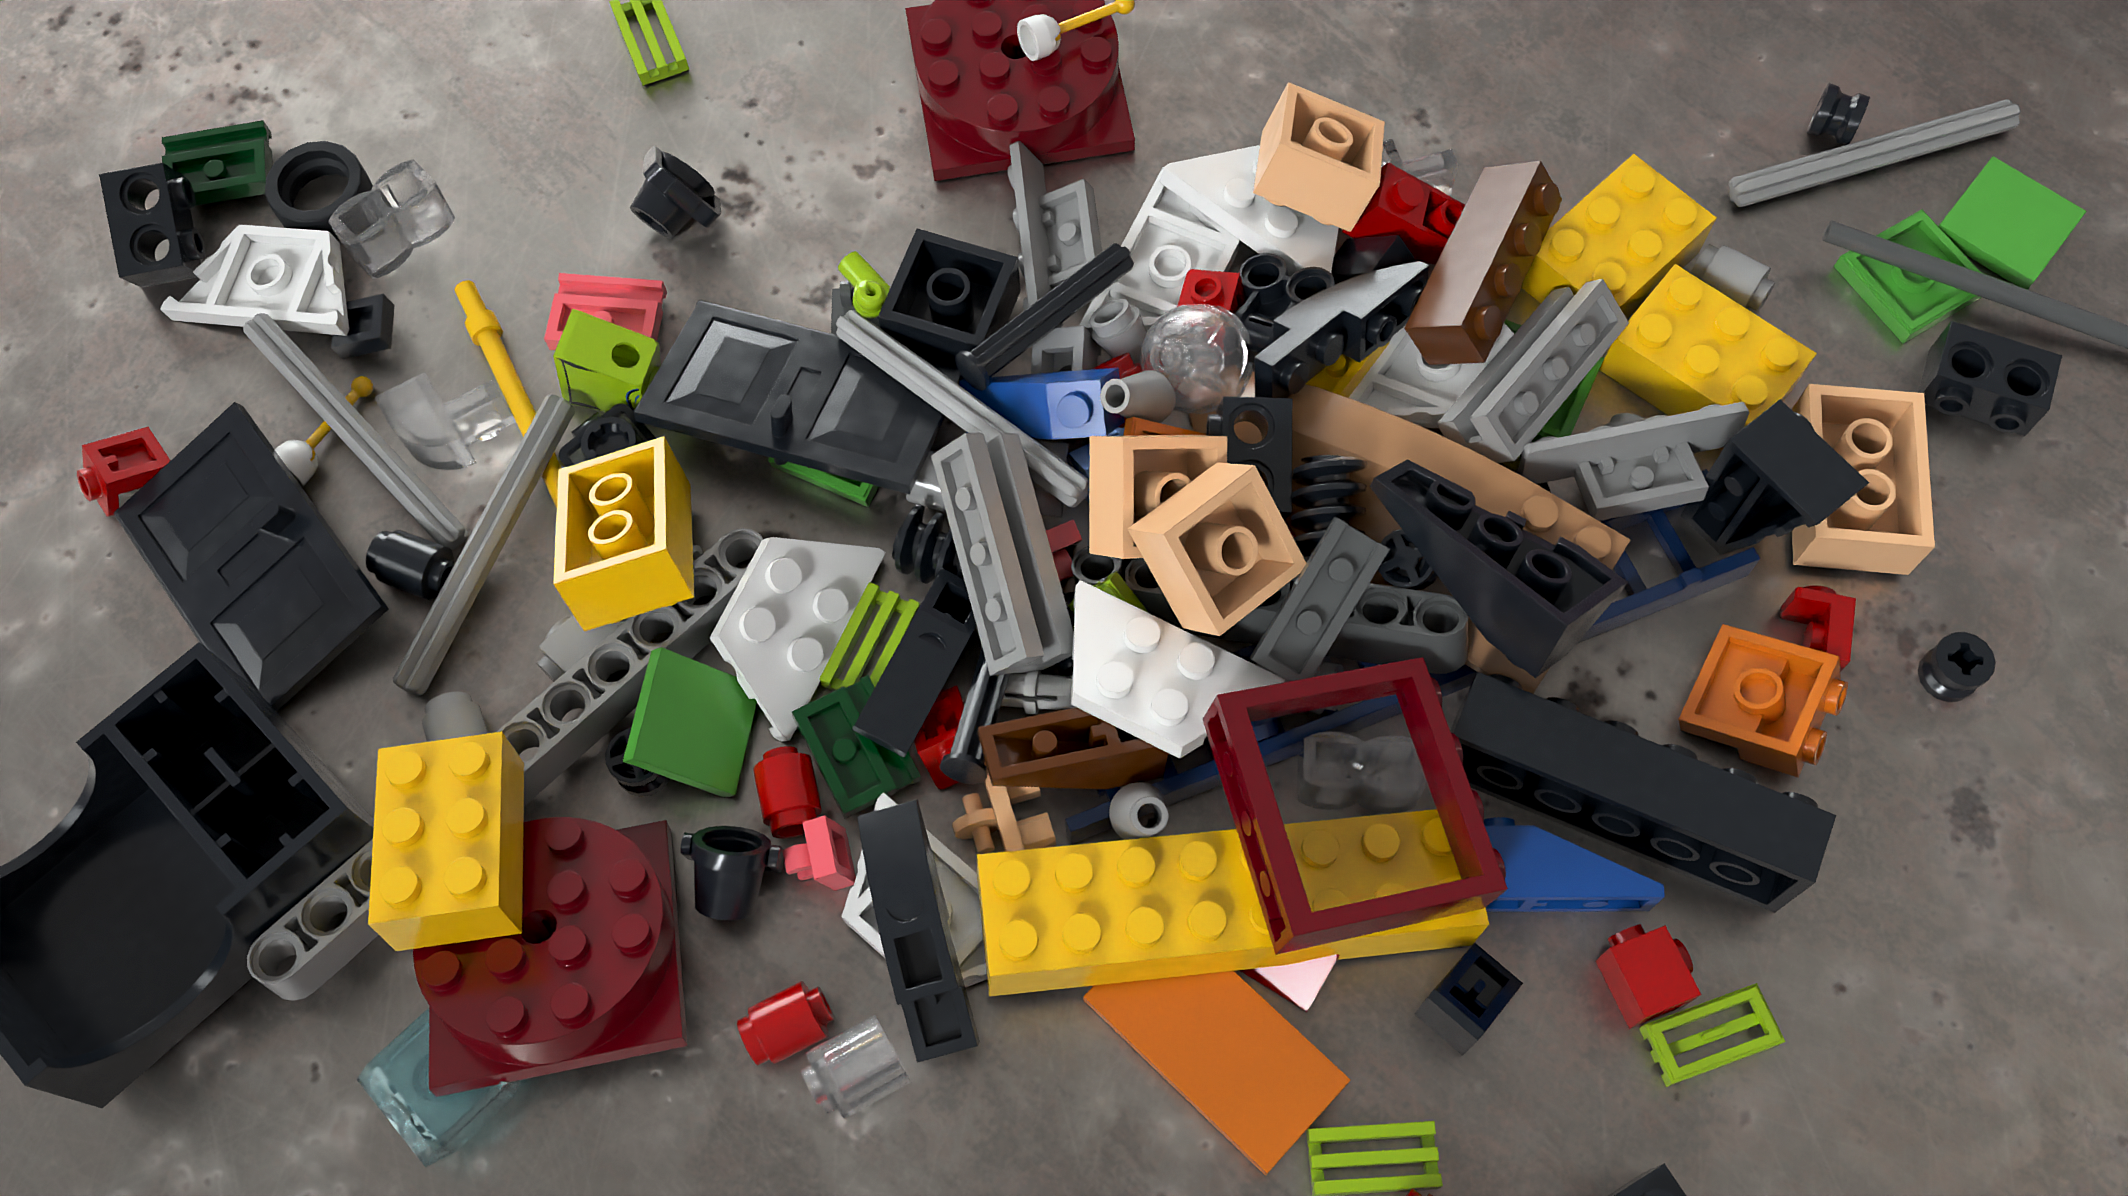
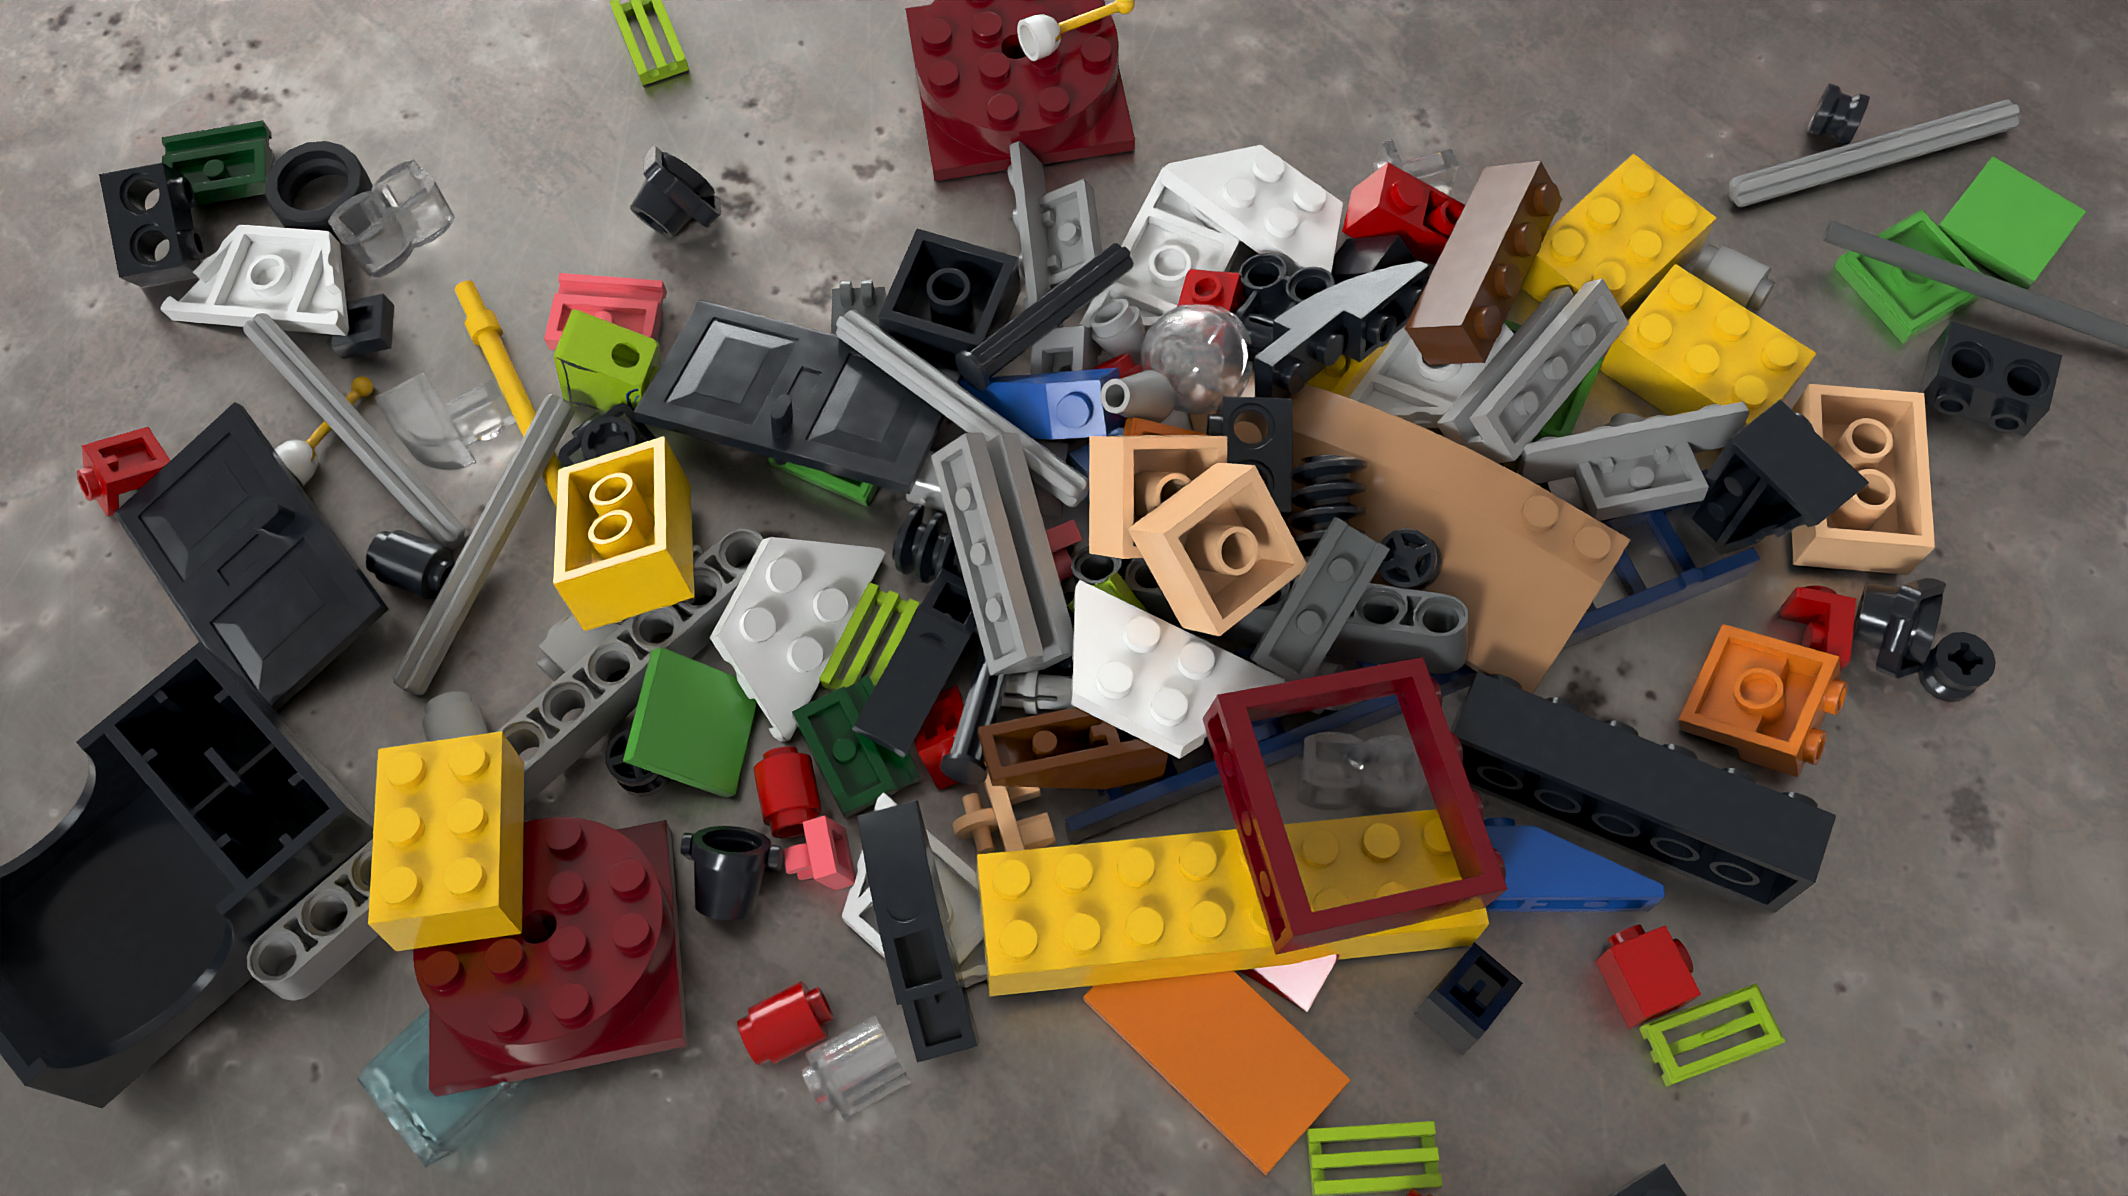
(868, 285): lime arm -> none
(1125, 808): light grey cone -> none
(1319, 157): light nougat brick -> none
(1513, 585): black wedge -> none
(1900, 623): none -> black piece

